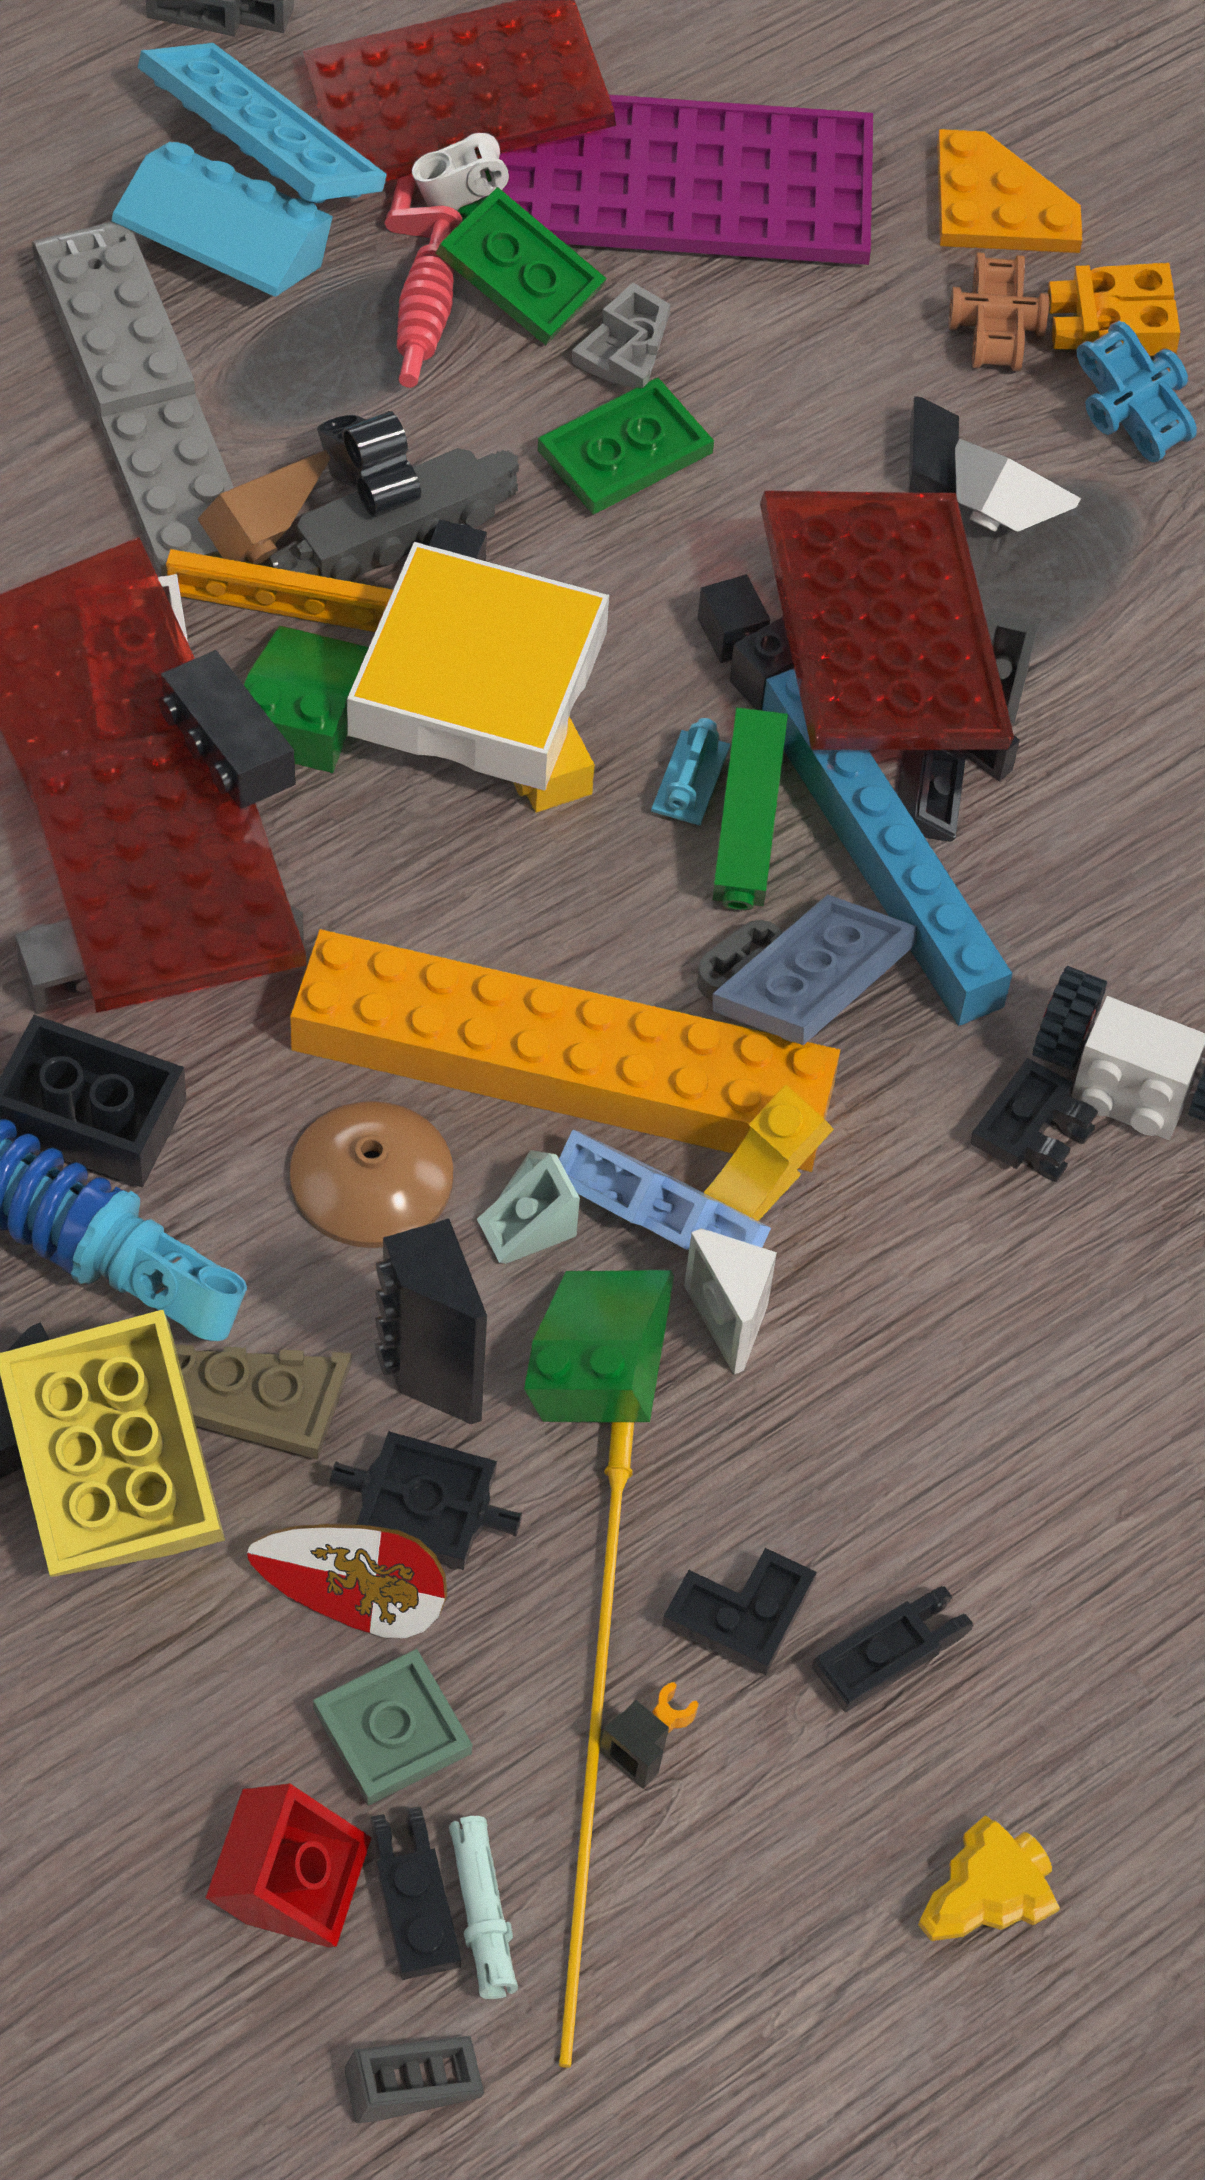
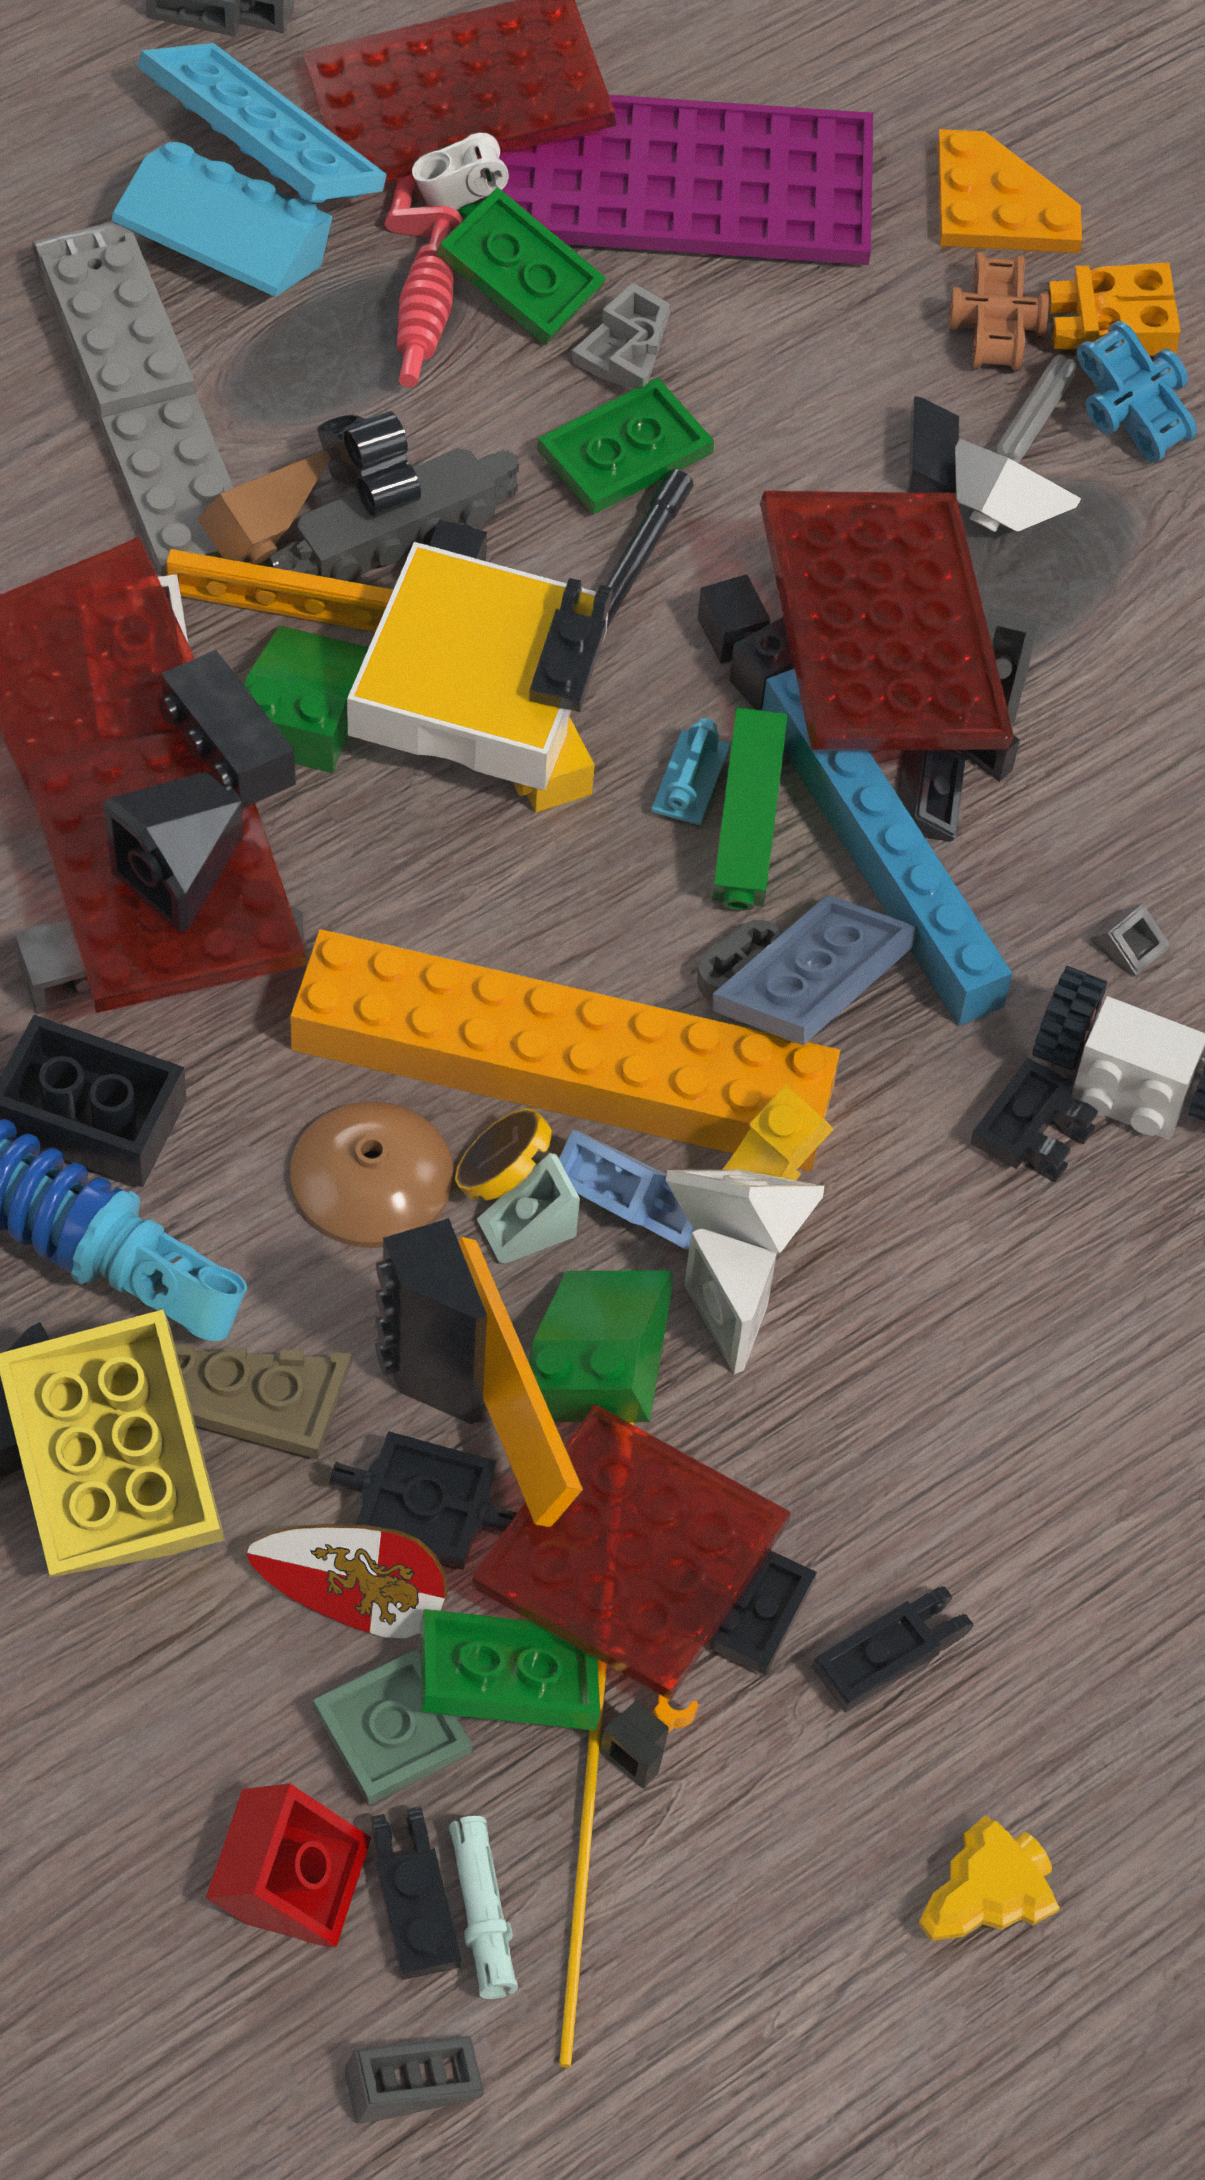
(174, 842): none -> black slope
(503, 1155): none -> tile
(505, 1672): none -> green plate
(519, 1406): none -> light orange tile
(570, 650): none -> black hinge
(639, 1557): none -> clear red plate
(661, 511): none -> black piece
(745, 1204): none -> white slope
(1037, 408): none -> light grey axle
(1132, 939): none -> flat silver slope

